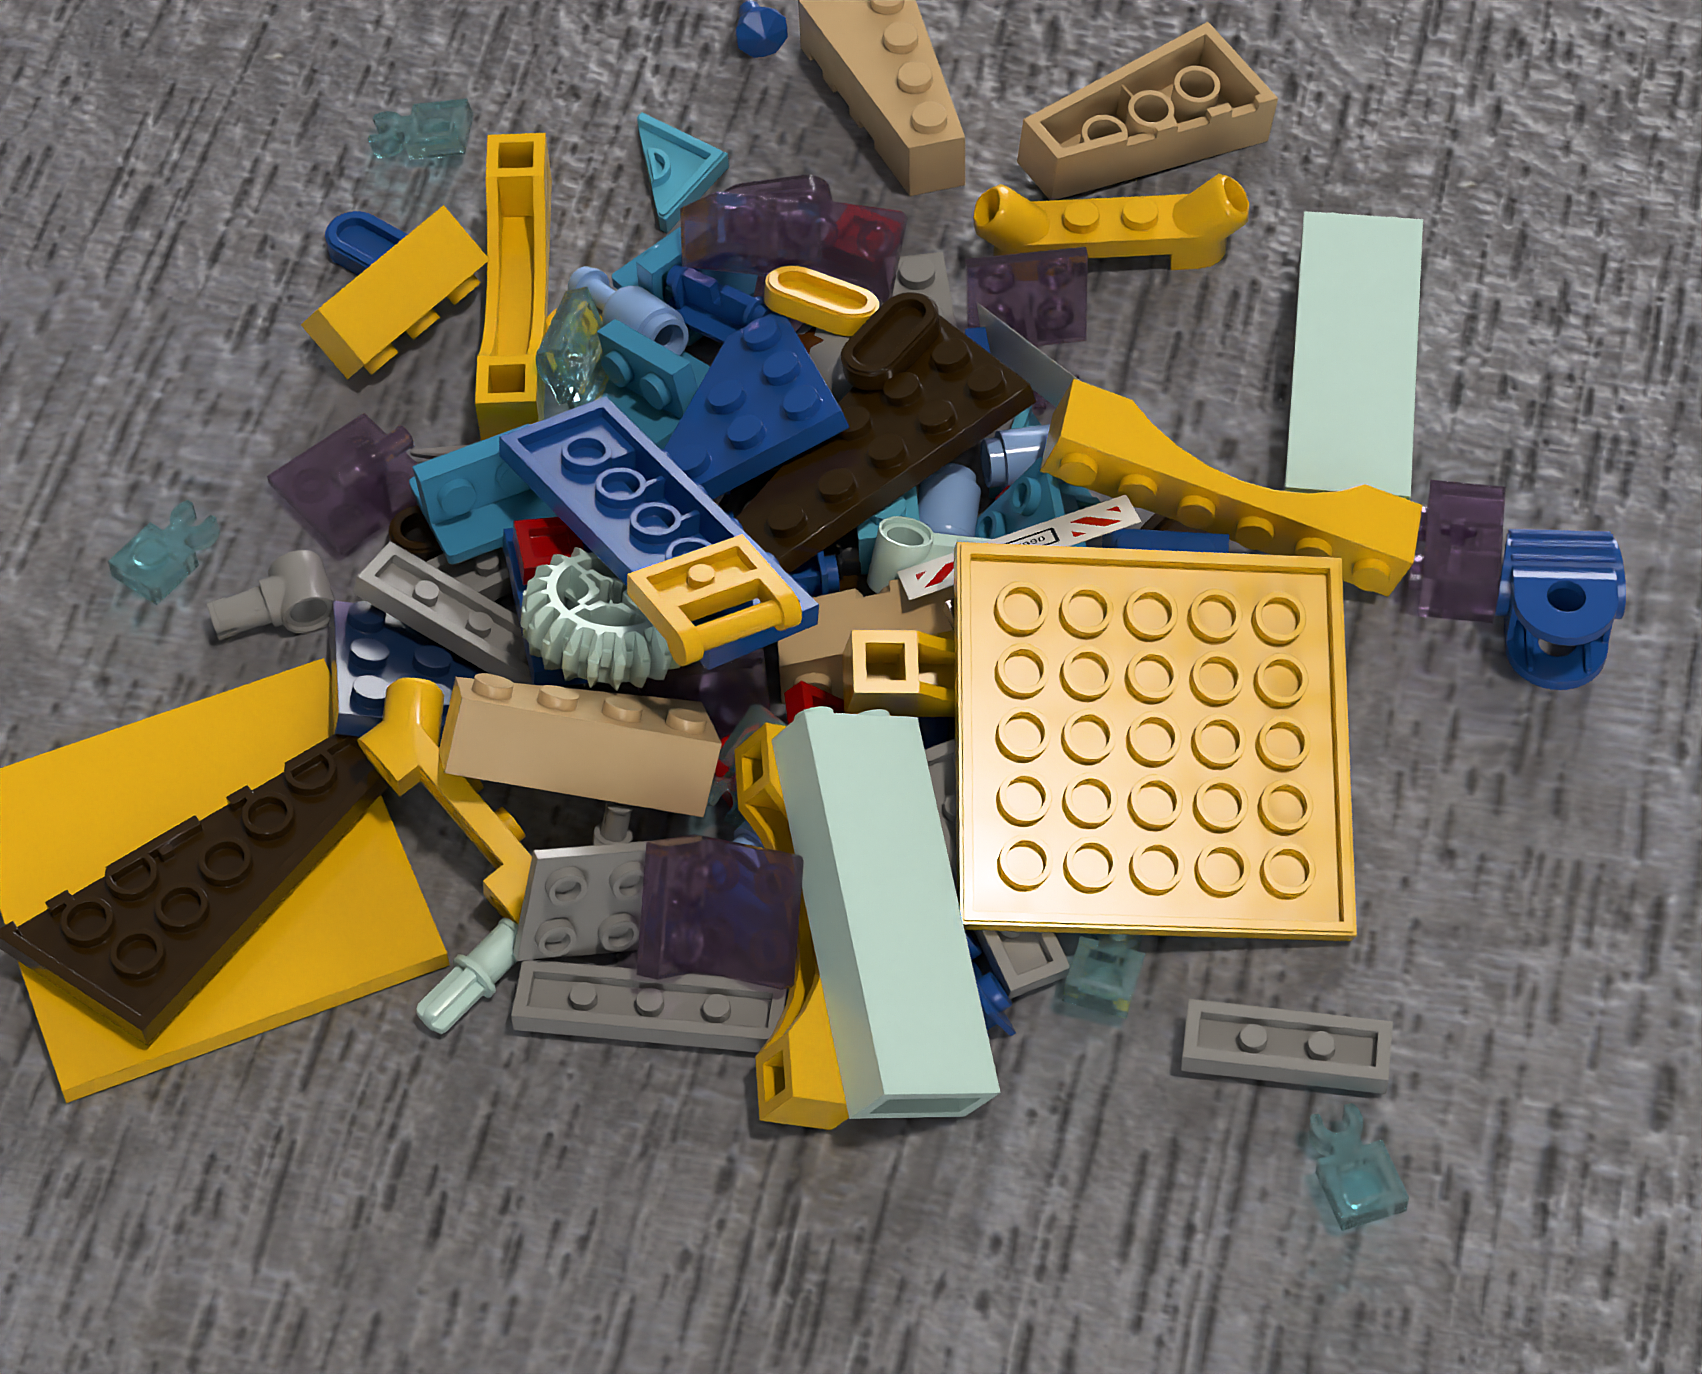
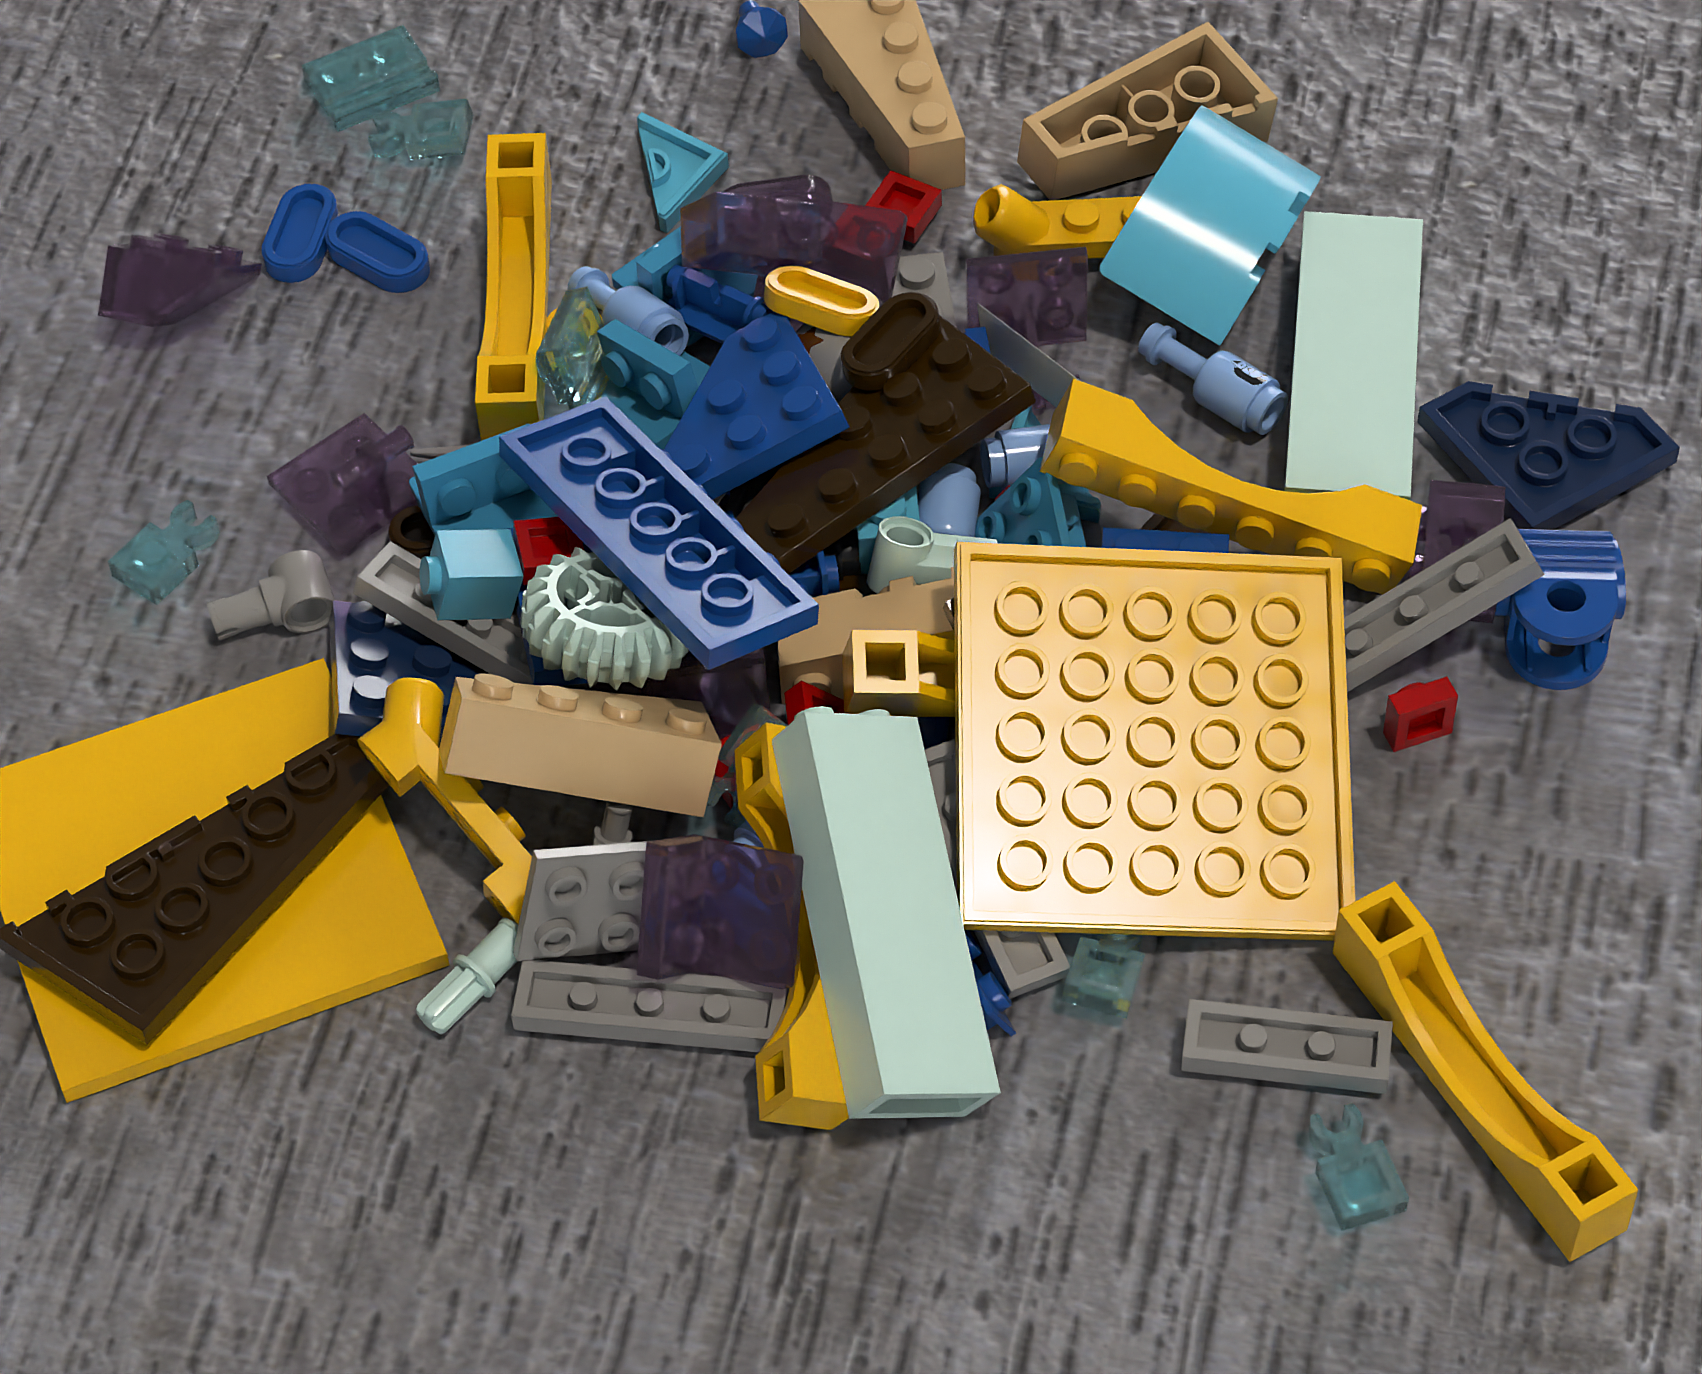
(166, 280): none -> clear purple slope
(297, 233): none -> blue tile
(370, 78): none -> clear light blue plate
(397, 294): yellow brick -> none
(472, 574): none -> medium azure brick
(707, 583): yellow plate -> none
(912, 197): none -> red plate
(1060, 531): white sticker -> none
(1207, 224): none -> medium azure panel
(1221, 382): none -> light blue piece
(1420, 713): none -> red plate
(1437, 601): none -> light grey plate
(1545, 1157): none -> yellow arch
(1546, 449): none -> dark blue plate

